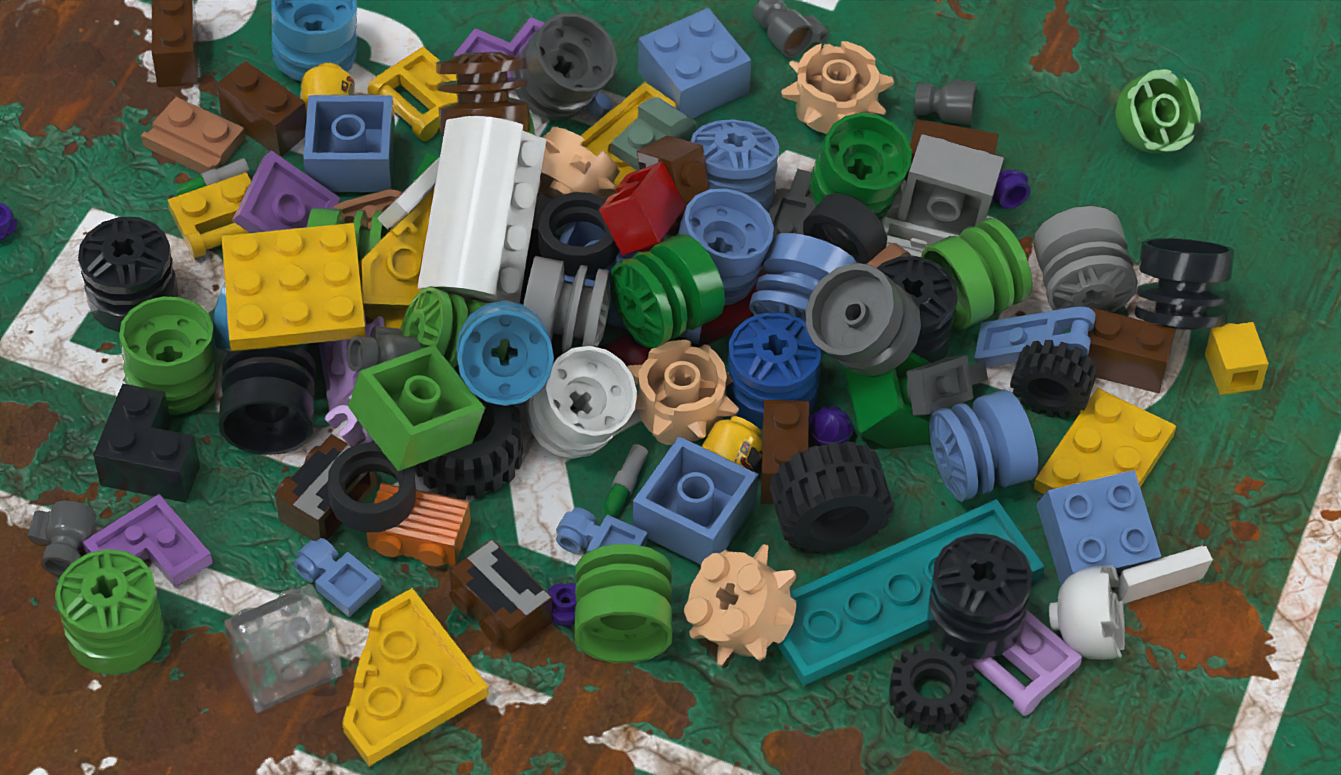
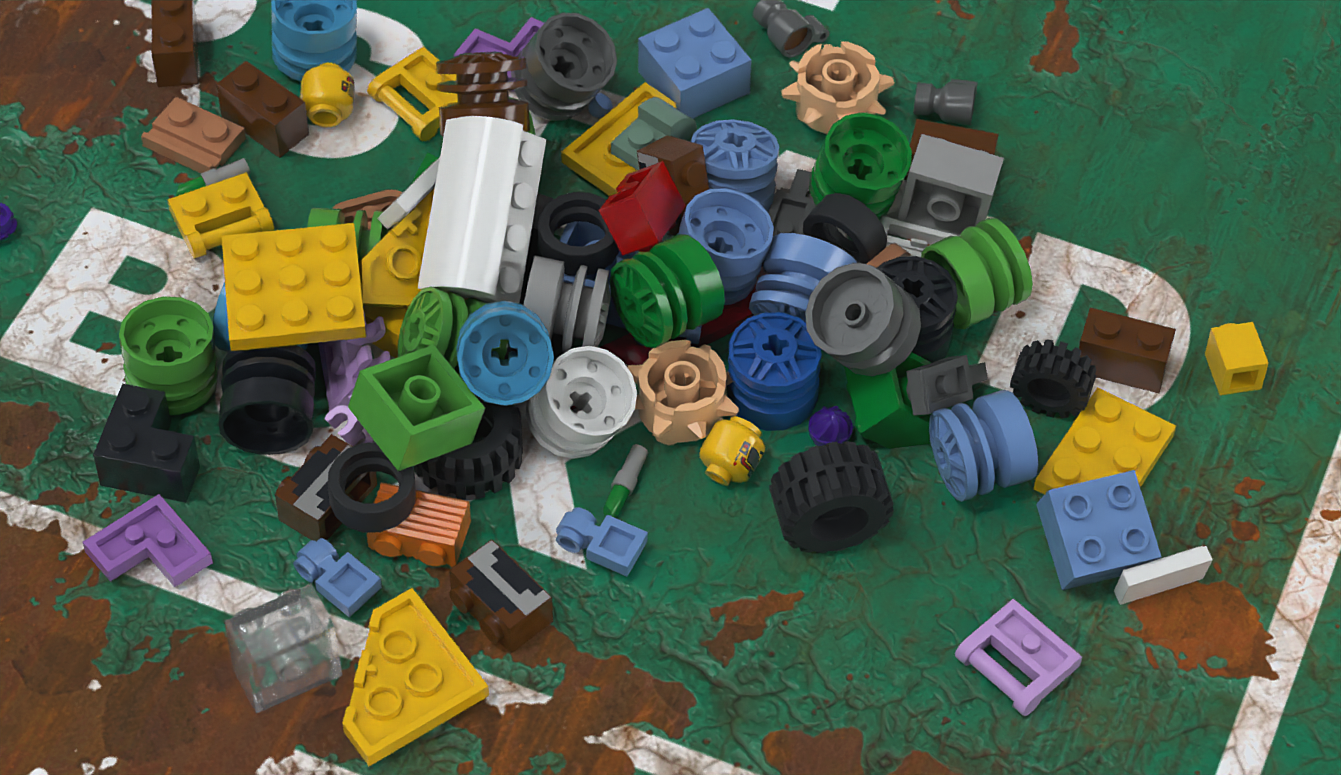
(63, 532): dark grey piece -> none
(110, 611): bright green wheel -> none
(124, 266): black wheel -> none
(280, 197): medium lavender plate -> none
(350, 142): medium blue brick -> none
(378, 348): dark grey piece -> none
(563, 613): dark purple plate -> none
(573, 168): light nougat brick -> none
(623, 603): bright green wheel -> none
(695, 501): medium blue brick -> none
(740, 603): light nougat brick -> none
(783, 437): reddish brown brick -> none
(881, 596): teal plate -> none
(932, 665): black tyre -> none
(979, 595): black wheel -> none
(1004, 338): medium blue plate -> none
(1011, 189): dark purple plate -> none
(1085, 260): light grey wheel -> none
(1090, 613): white cylinder -> none
(1157, 112): bright green cylinder -> none
(1183, 287): black wheel -> none

